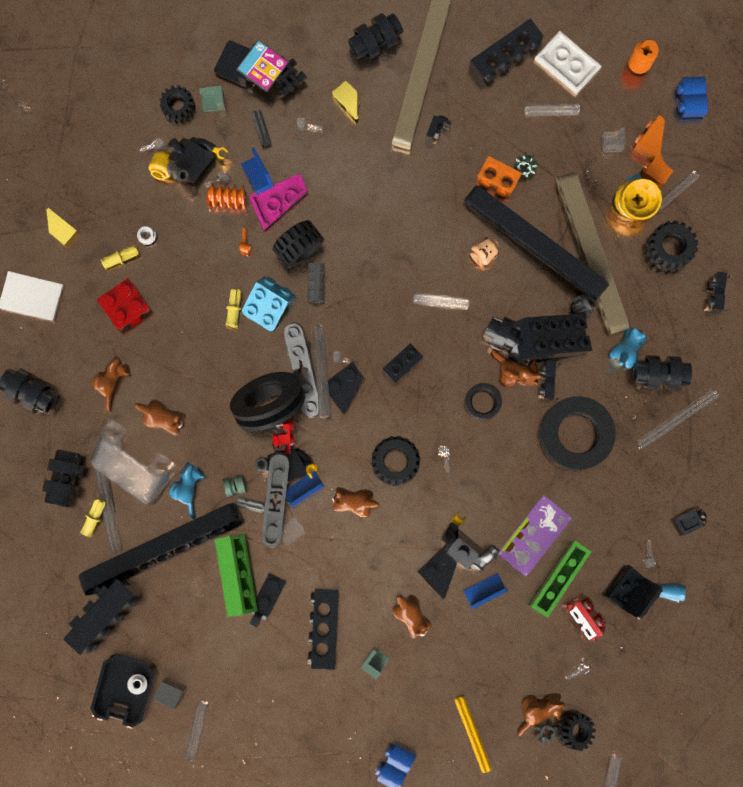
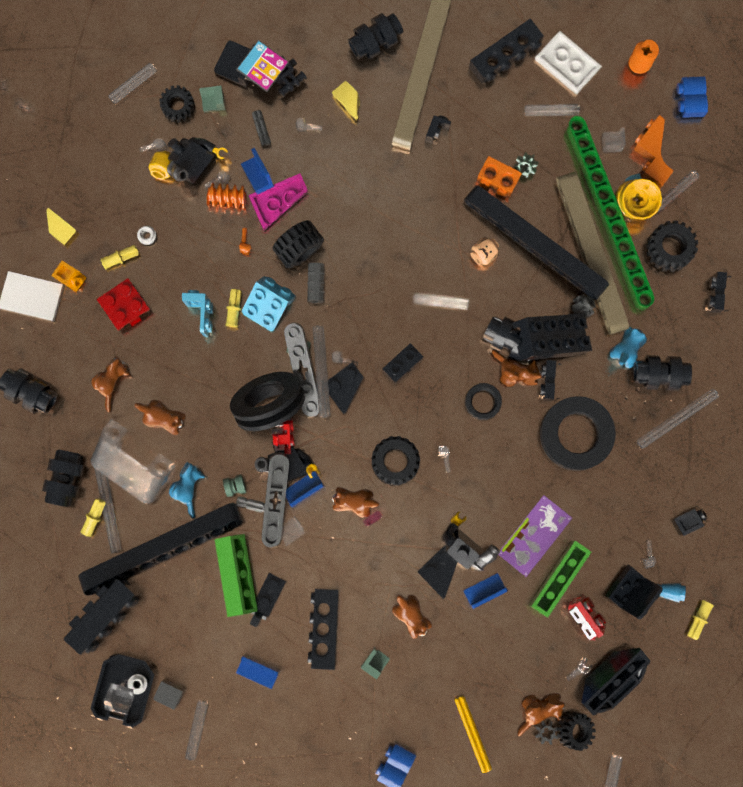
(69, 276): none -> light orange bracket
(119, 699): none -> clear panel
(132, 83): none -> clear axle
(196, 299): none -> medium azure bracket
(257, 671): none -> blue panel
(372, 519): none -> clear pink tile
(609, 221): none -> green beam
(614, 680): none -> black wedge
(700, 619): none -> light yellow axle

